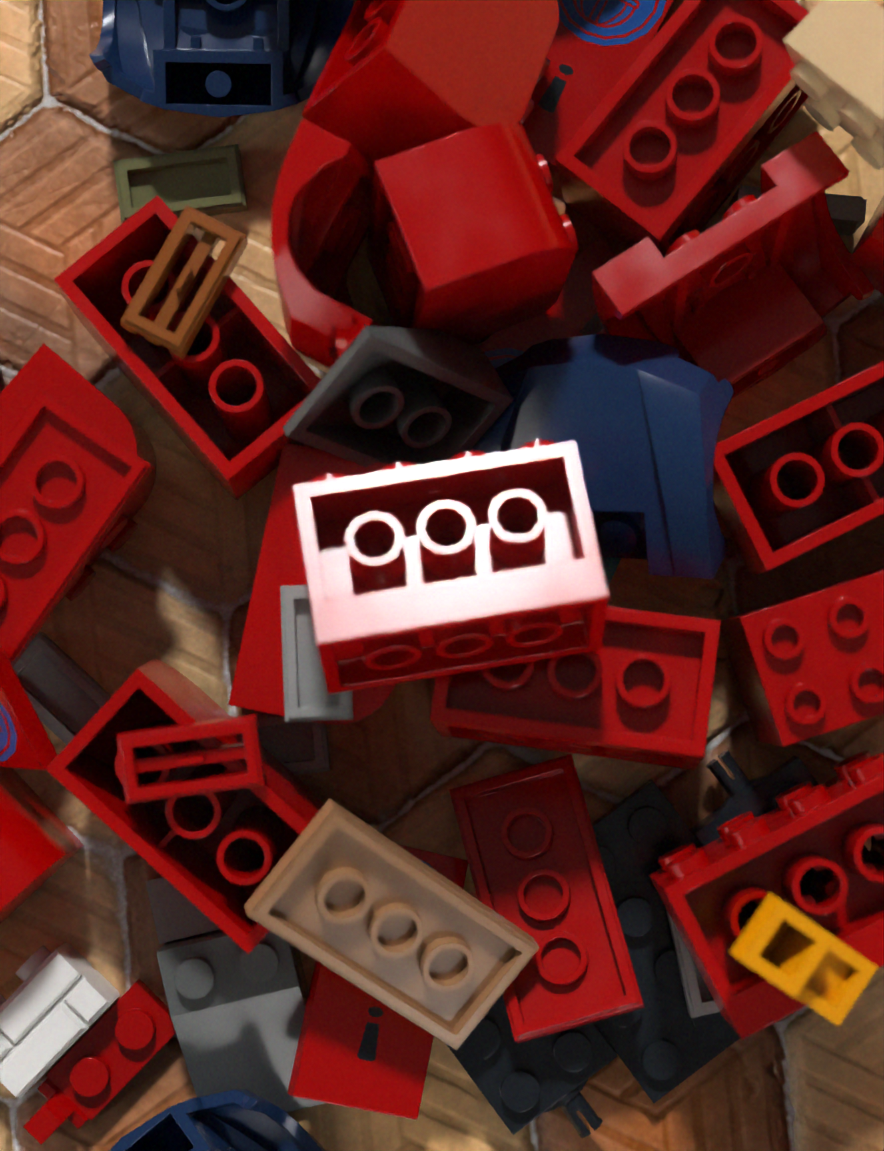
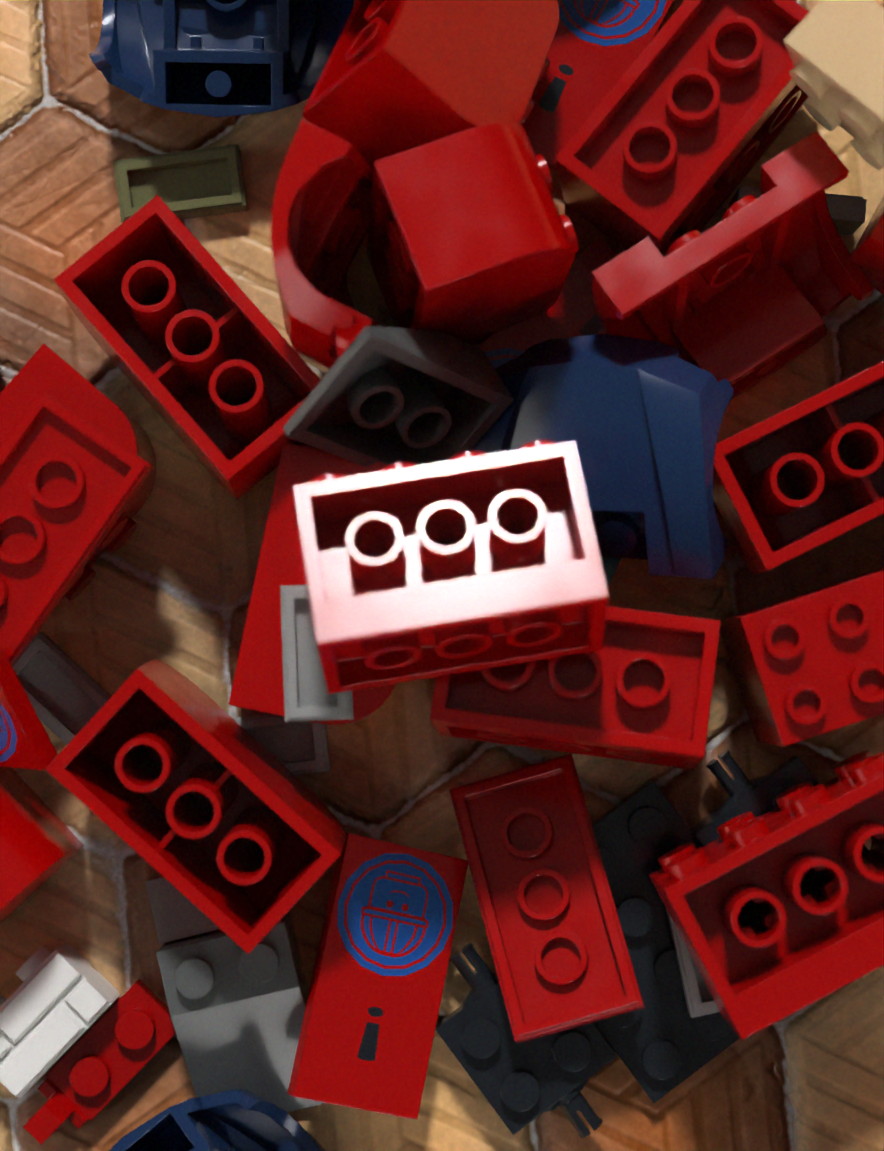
(158, 332): dark orange tile -> none
(249, 750): red tile -> none
(391, 925): medium nougat tile -> none
(803, 959): light orange brick -> none

